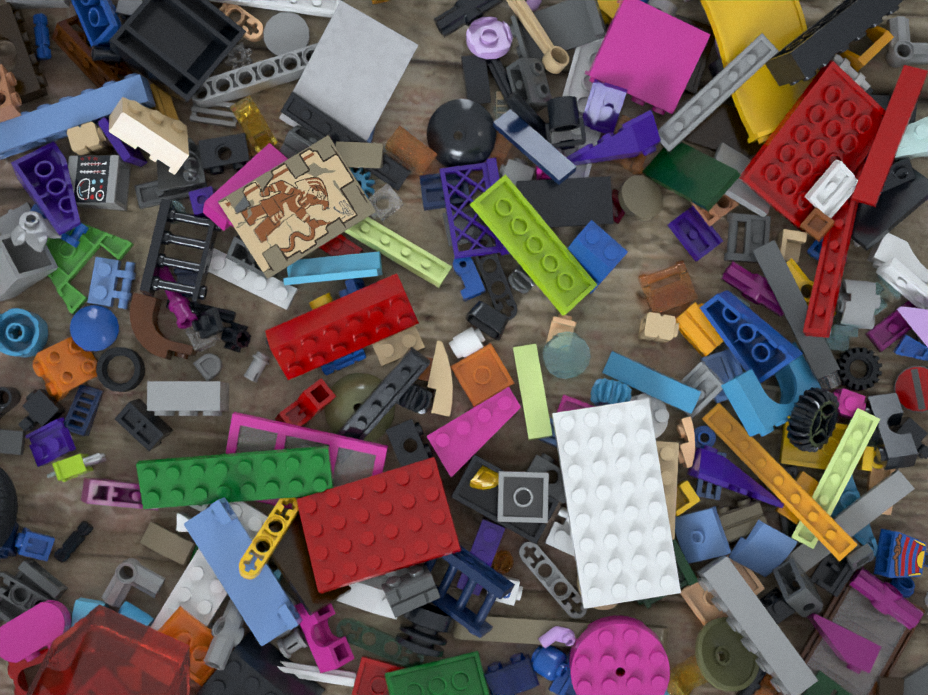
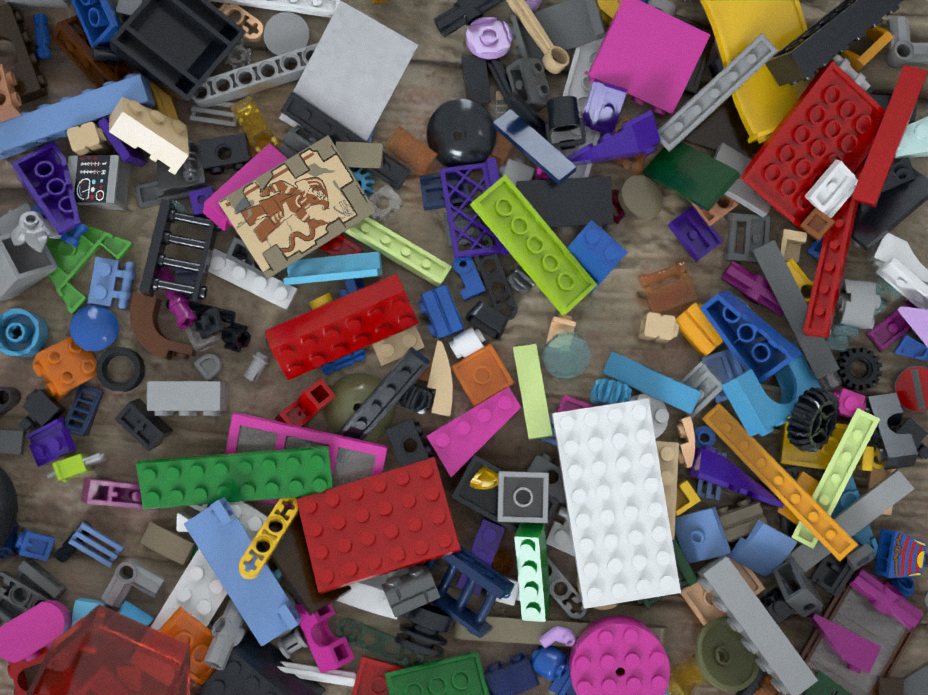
(89, 551): none -> medium blue tile
(442, 312): none -> blue brick
(533, 571): none -> brick

